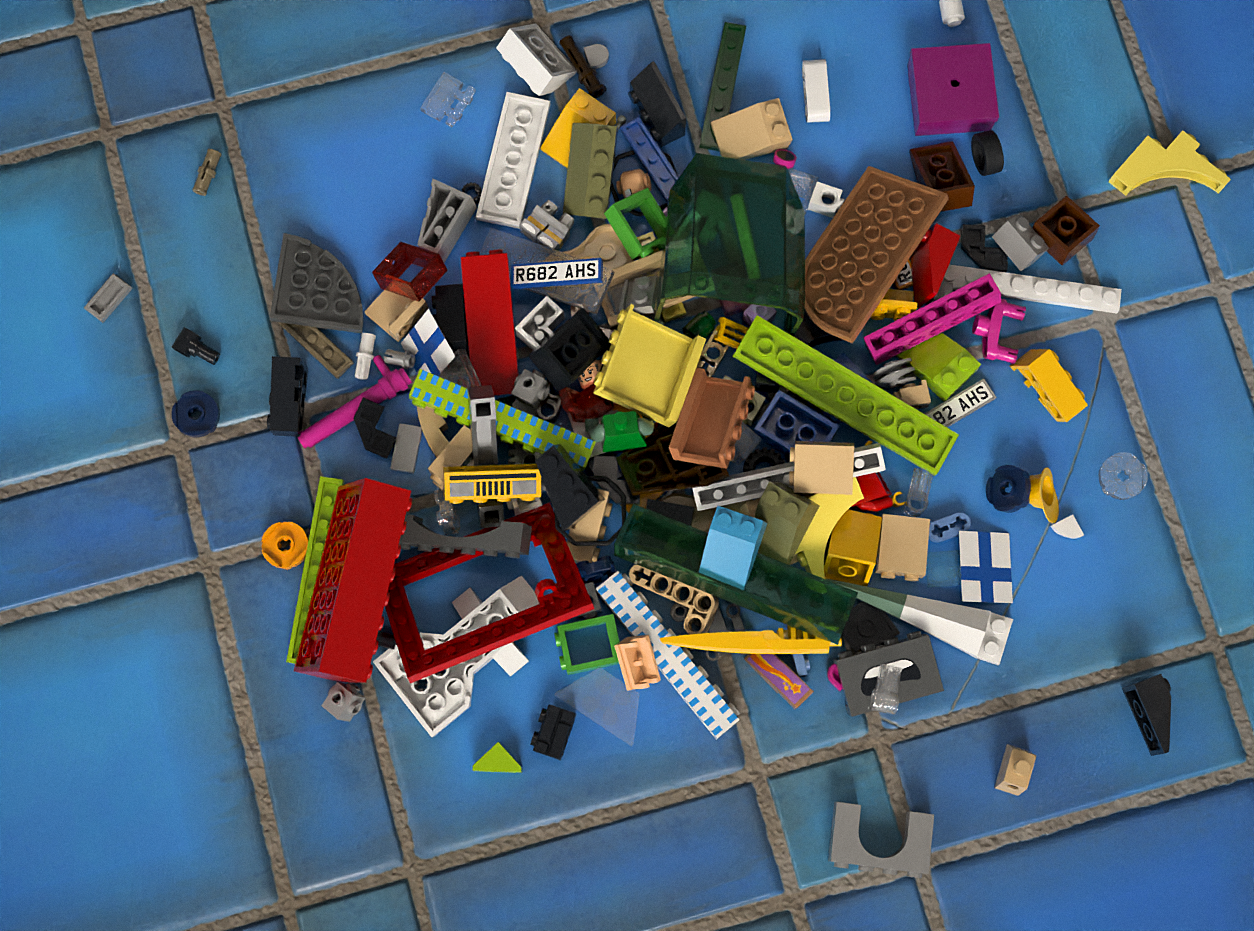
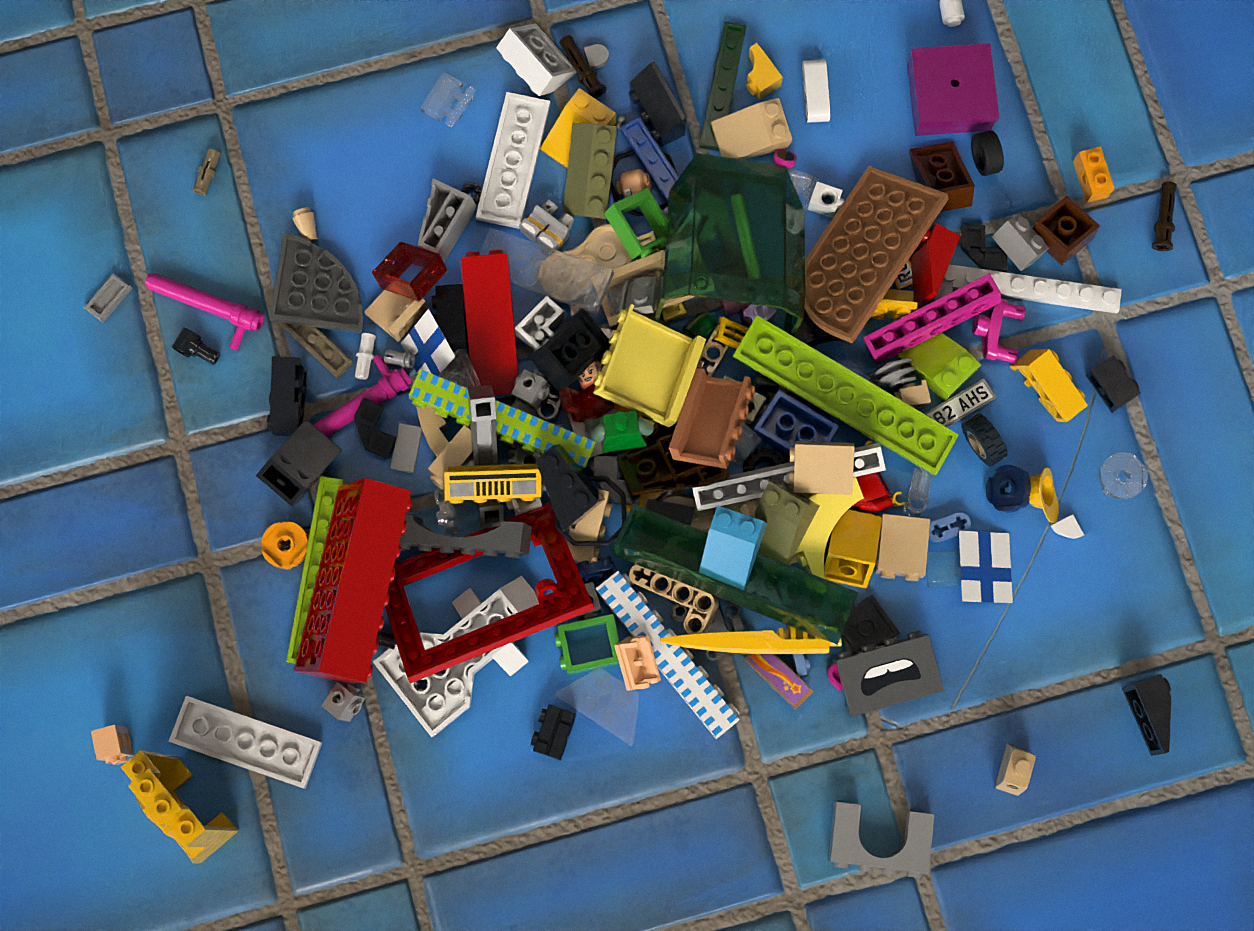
(112, 744): none -> light nougat brick
(154, 784): none -> yellow panel
(205, 423): dark blue plate -> none
(237, 314): none -> dark pink cylinder
(245, 742): none -> white plate
(299, 463): none -> black slope
(305, 223): none -> tan cone
(497, 760): lime slope -> none
(557, 273): tile -> none
(764, 76): none -> yellow arch
(885, 696): clear piece -> none
(963, 627): white plate -> none
(984, 439): none -> black wheel
(1093, 174): none -> light orange brick
(1113, 383): none -> black brick
(1164, 226): none -> dark brown pin
(1179, 160): light yellow arch -> none

